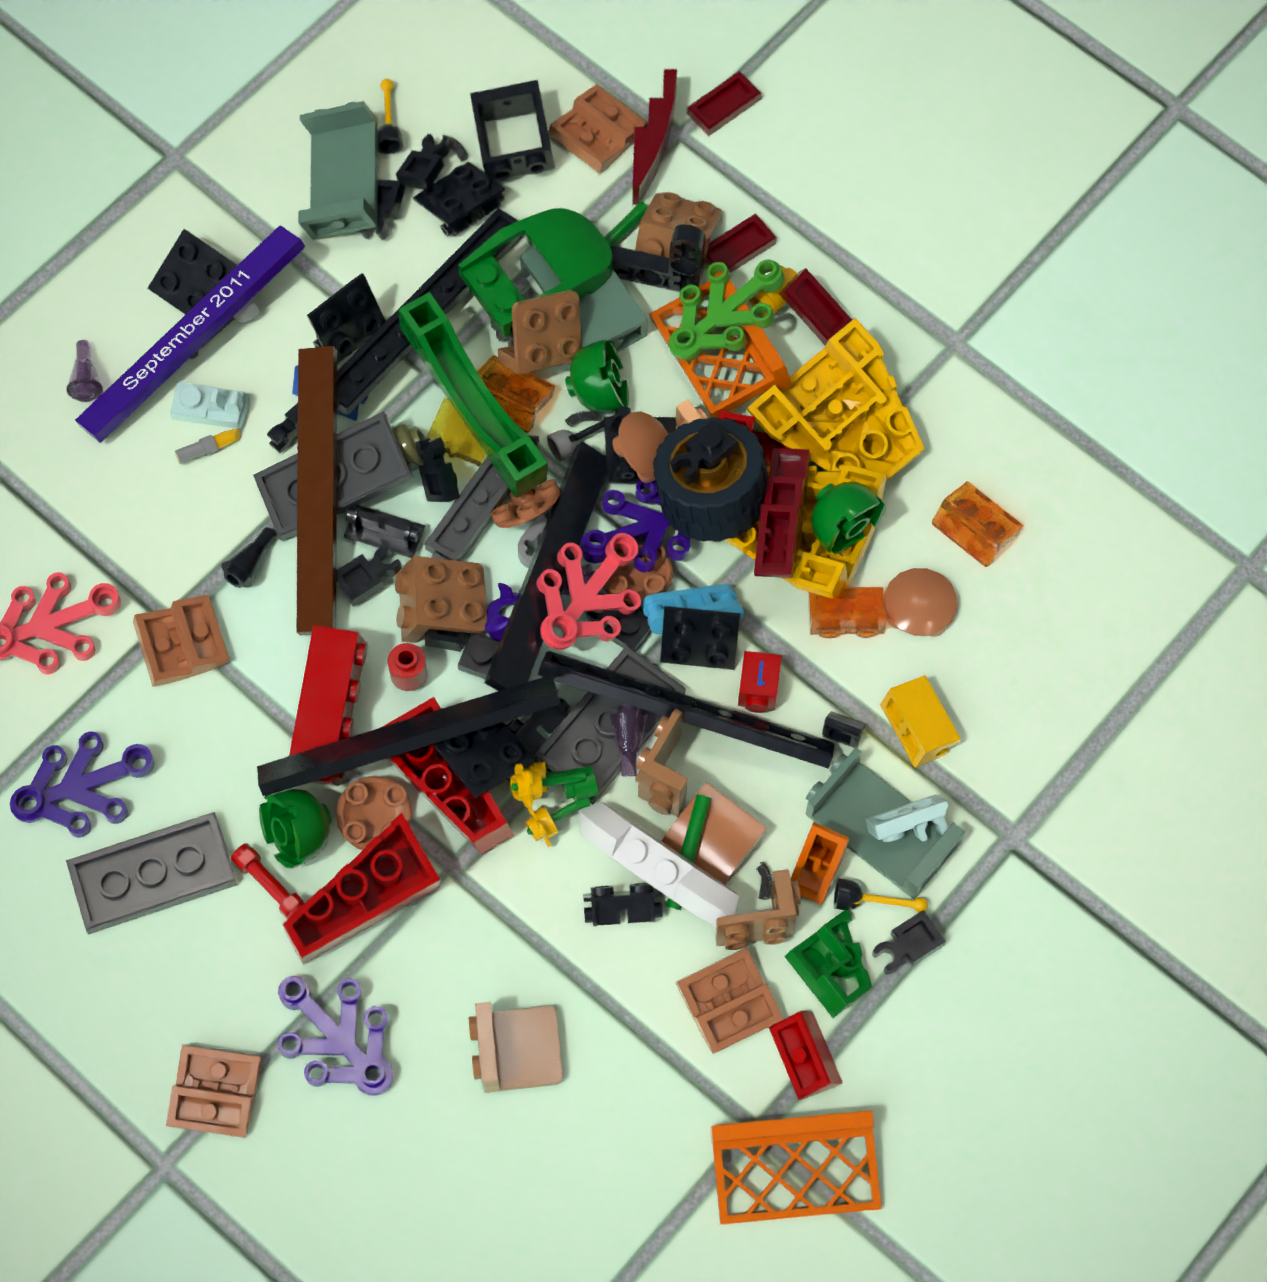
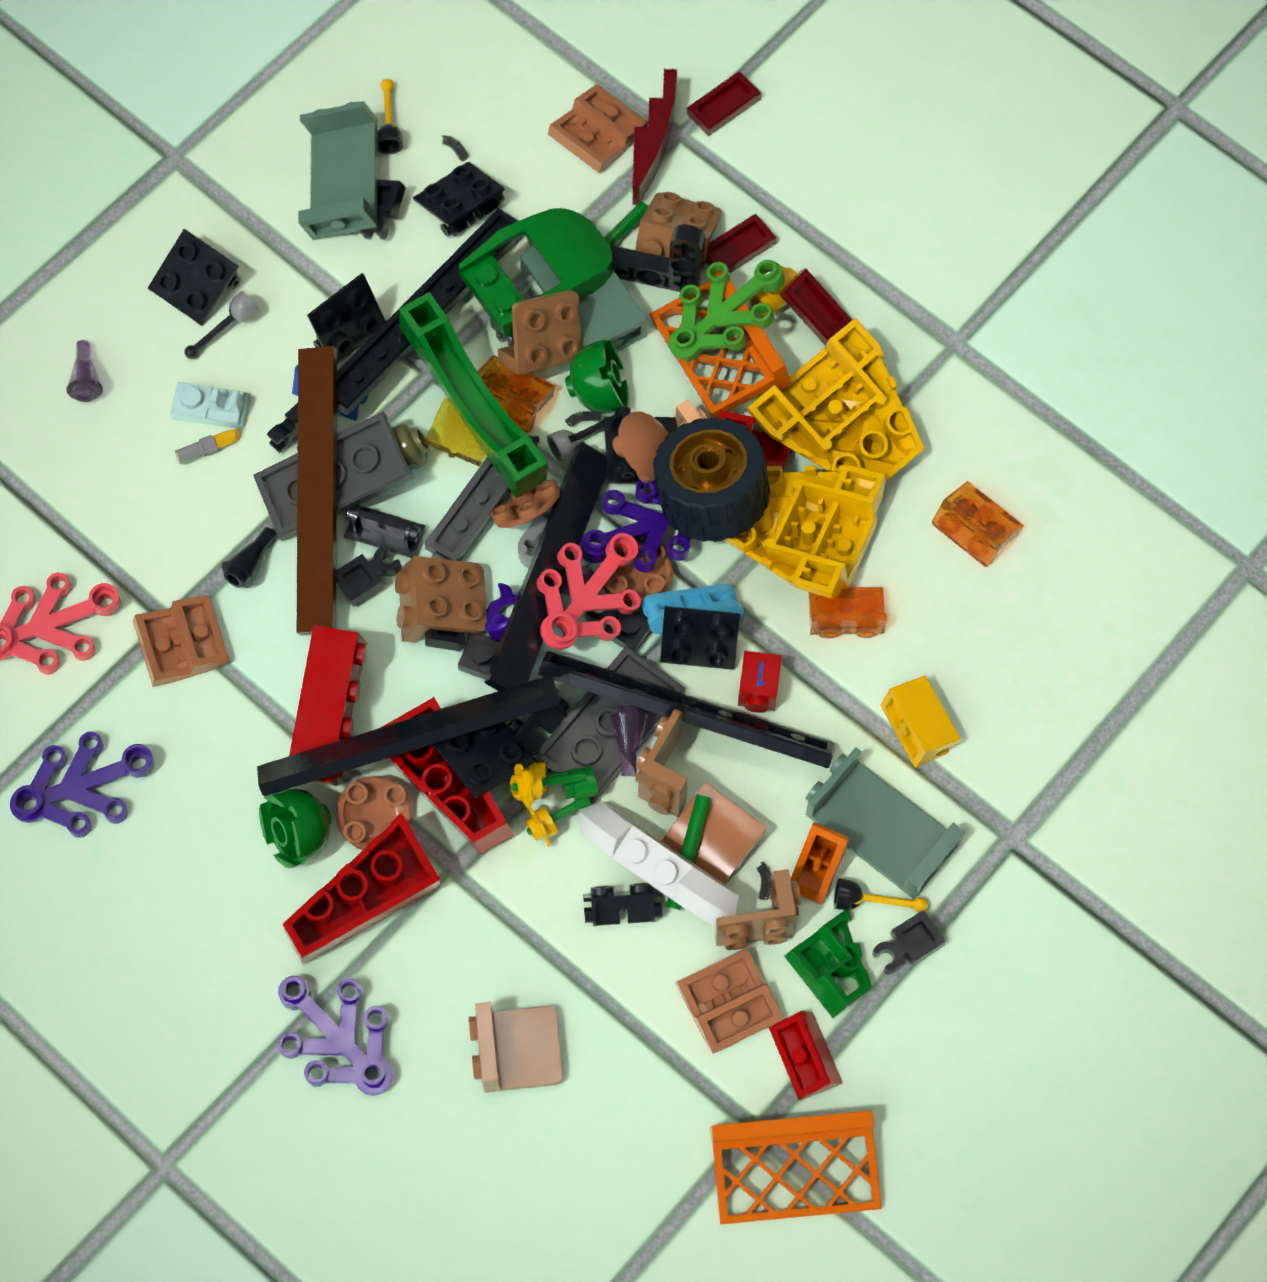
(151, 873): tile -> none
(190, 333): dark purple tile -> none
(214, 1091): nougat slope -> none
(248, 861): red bar -> none
(407, 666): red brick -> none
(424, 166): black plate -> none
(436, 474): black plate -> none
(492, 105): black window -> none
(704, 449): black plate -> none
(782, 513): dark red slope -> none
(843, 729): black slope -> none
(844, 513): green cylinder -> none
(914, 815): light aqua plate -> none
(920, 602): nougat dish -> none

